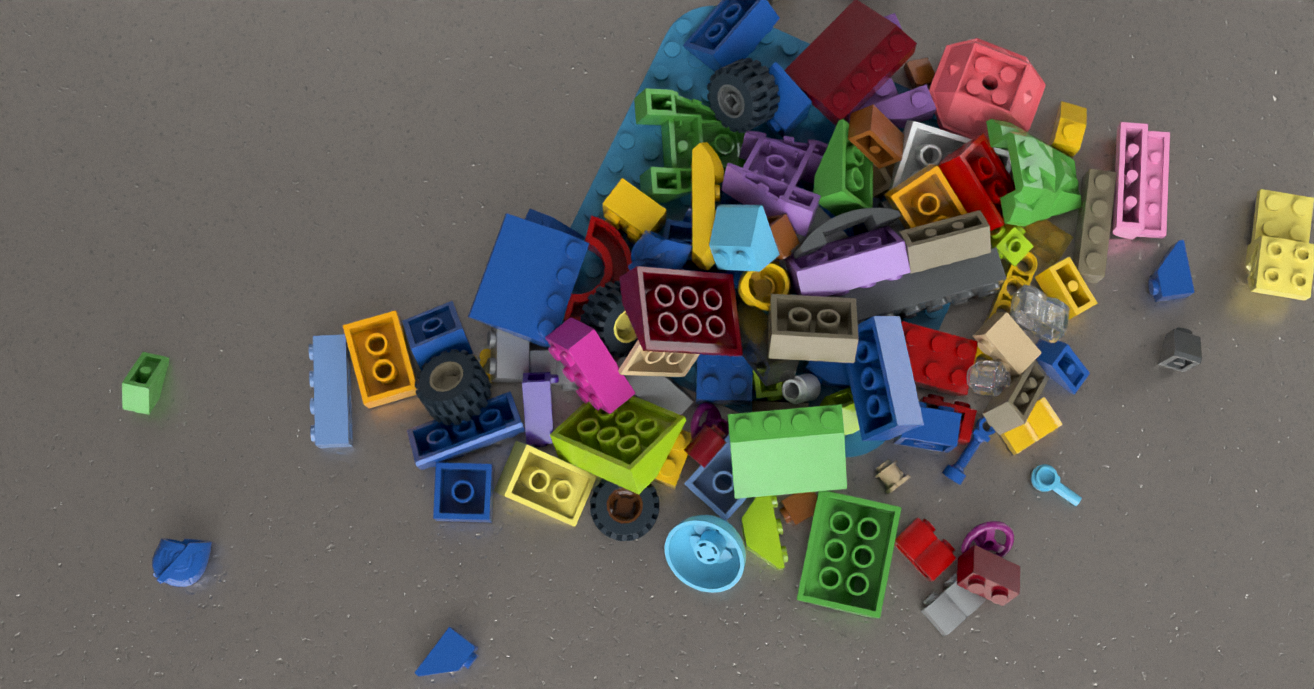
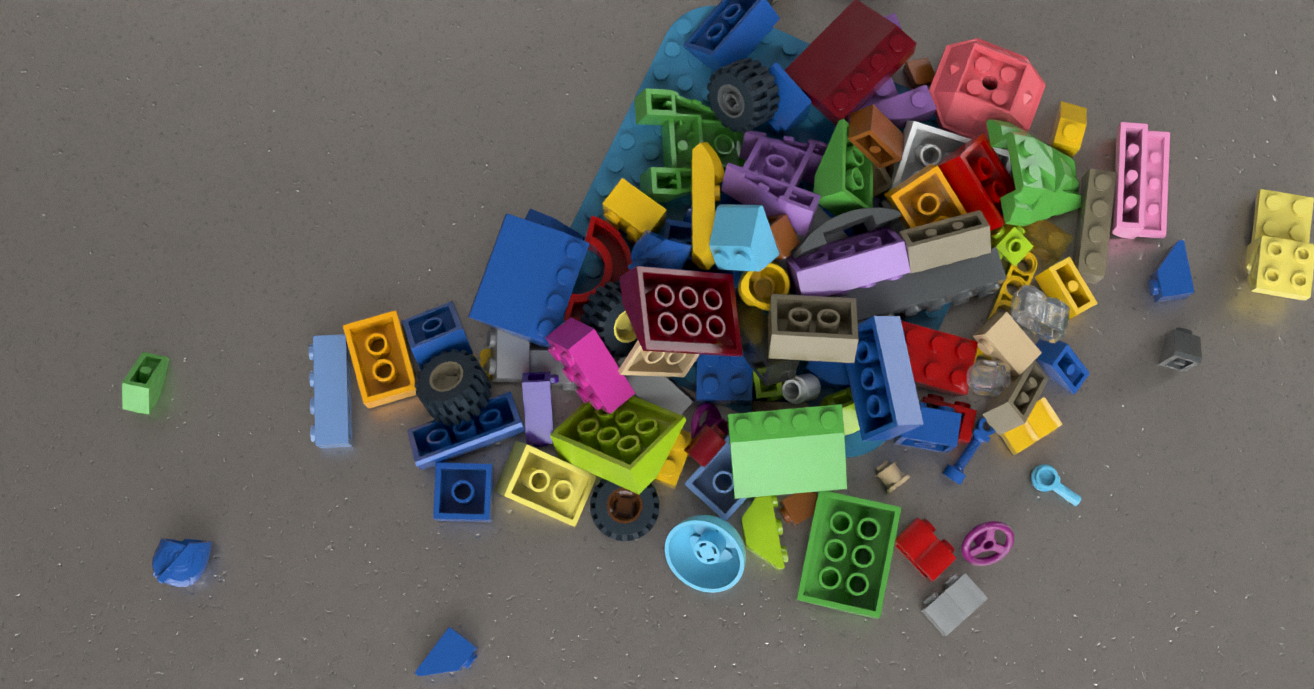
(988, 575): dark red brick -> none

